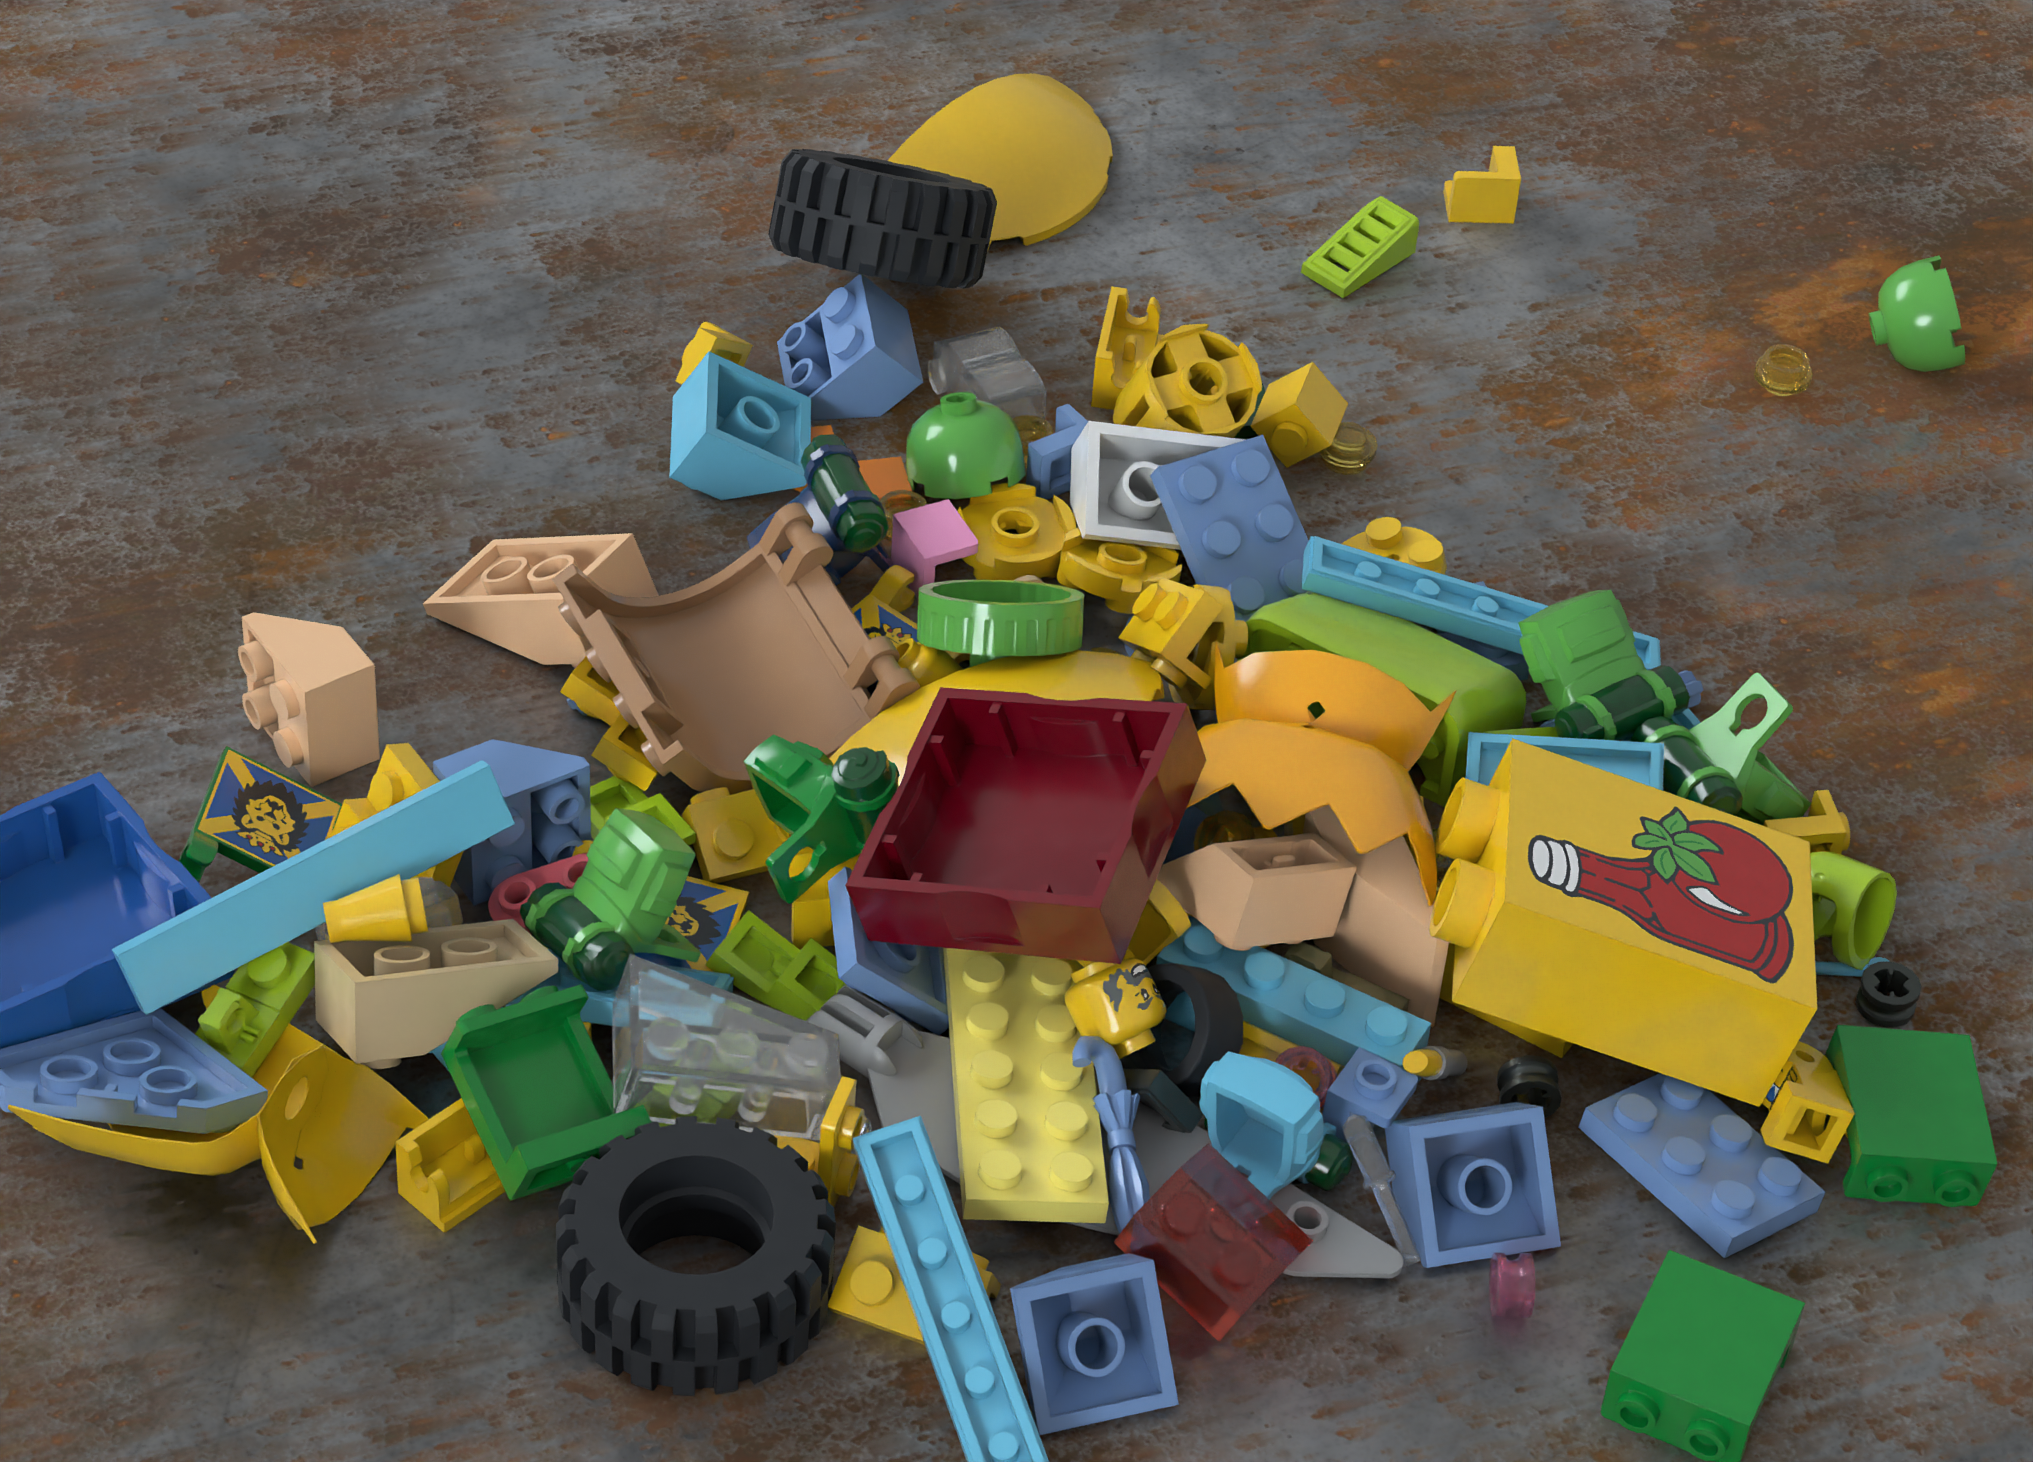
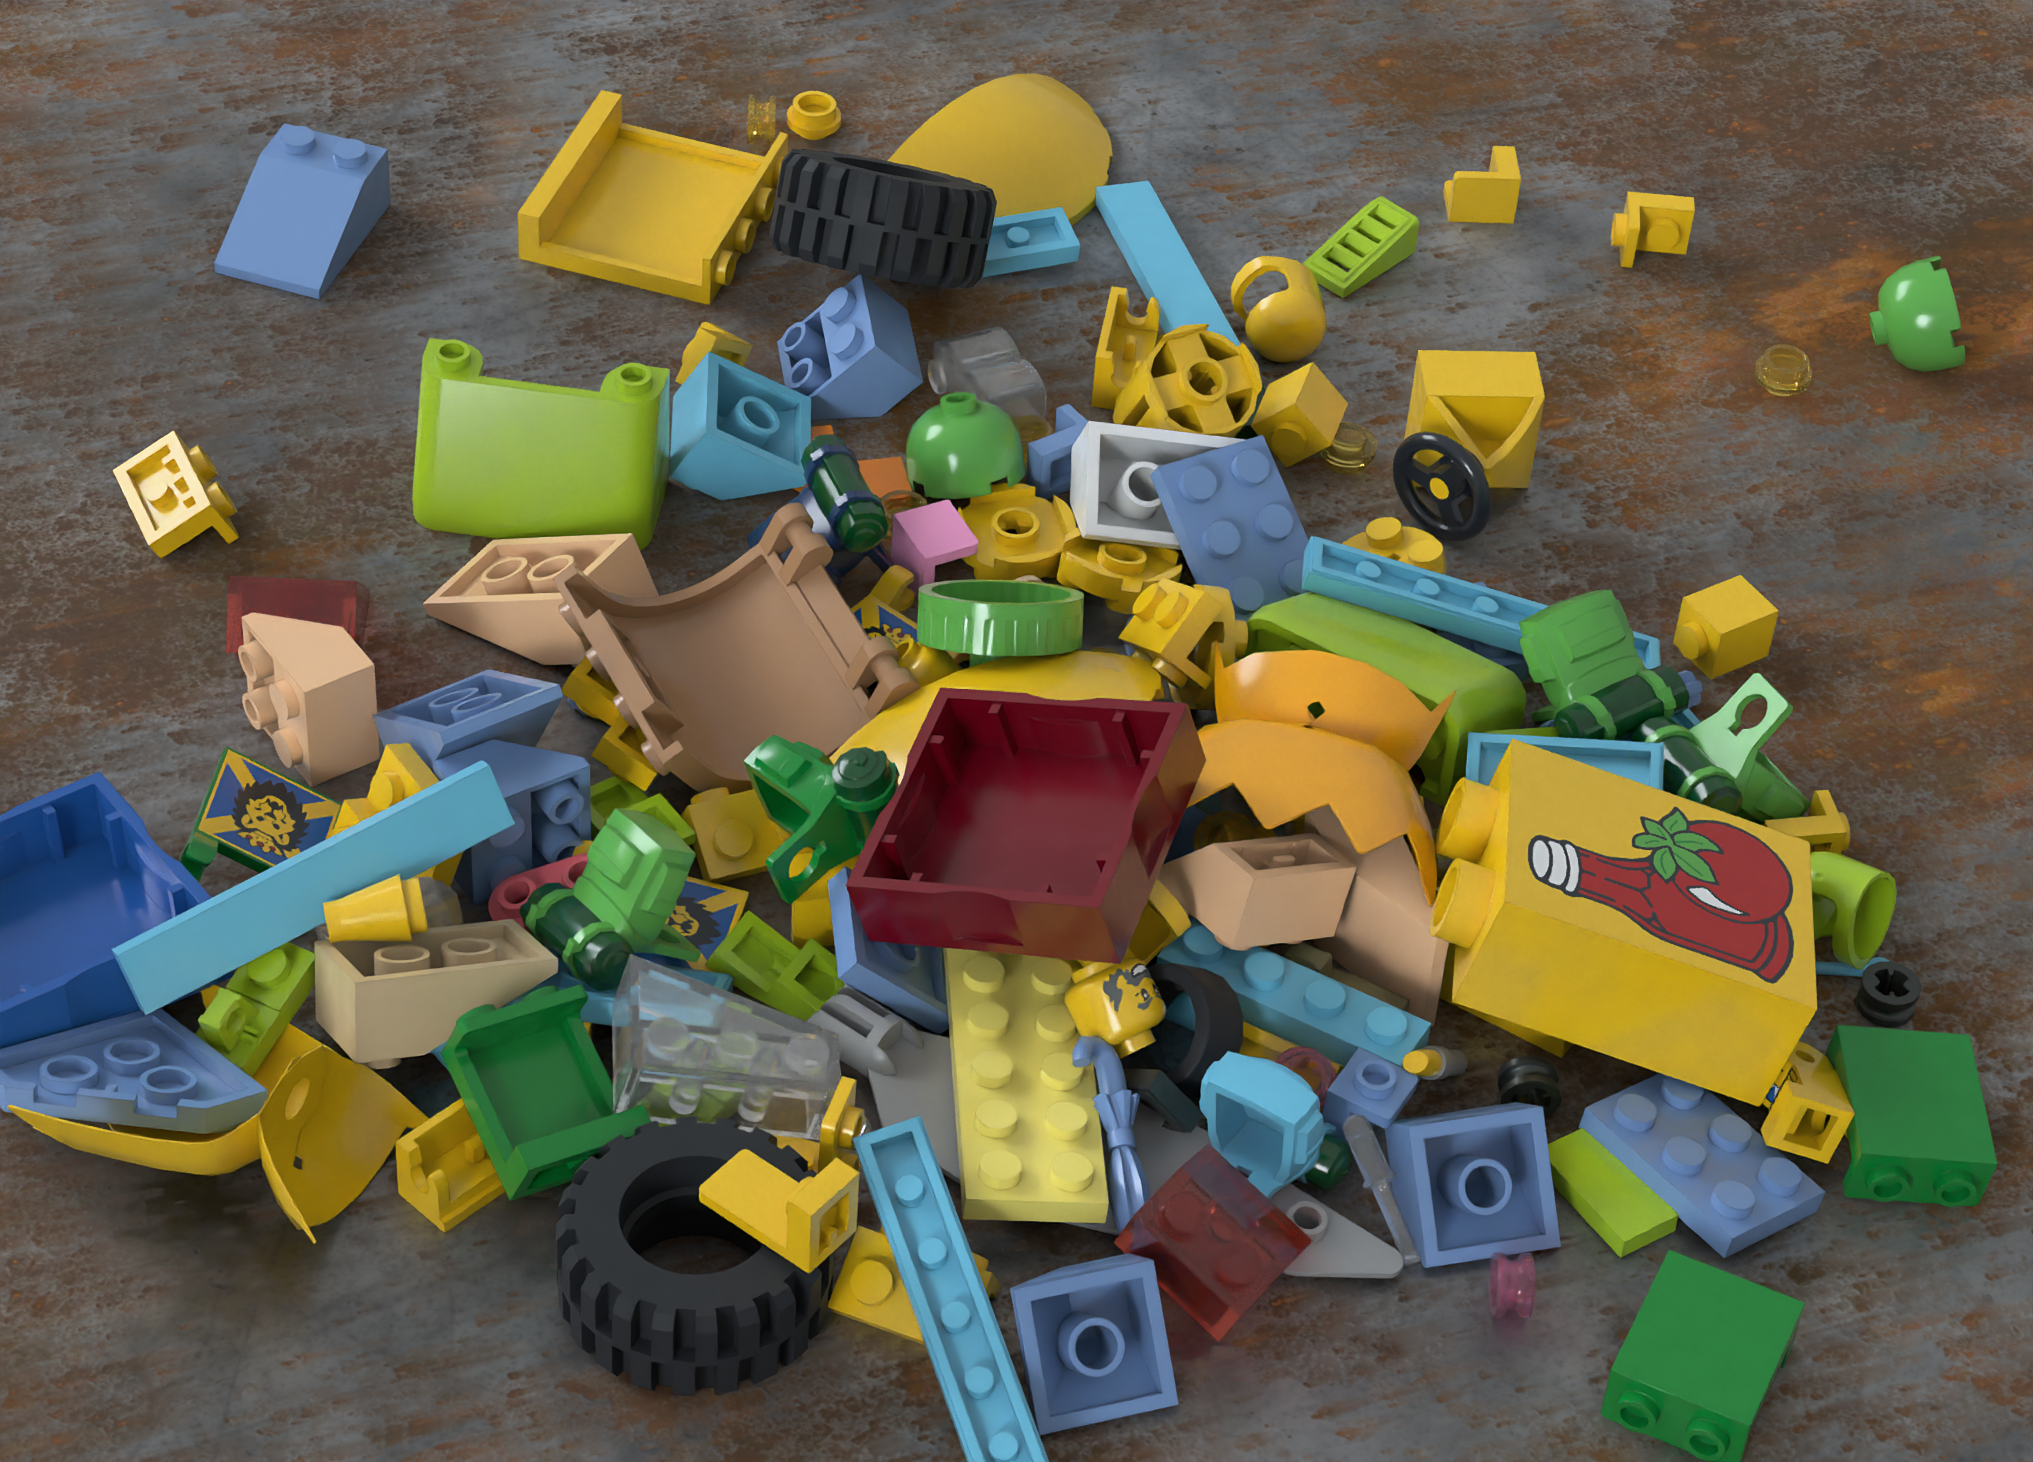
(175, 495): none -> yellow bracket
(301, 599): none -> clear red slope
(305, 210): none -> medium blue slope
(471, 713): none -> medium blue slope
(536, 455): none -> lime windscreen
(648, 206): none -> yellow panel
(761, 119): none -> clear yellow bush
(790, 1217): none -> yellow bracket
(814, 115): none -> yellow plate
(1030, 242): none -> medium azure plate
(1159, 257): none -> medium azure tile
(1287, 322): none -> yellow helmet
(1467, 432): none -> yellow piece
(1608, 1194): none -> lime tile
(1652, 225): none -> yellow bracket
(1725, 627): none -> yellow brick

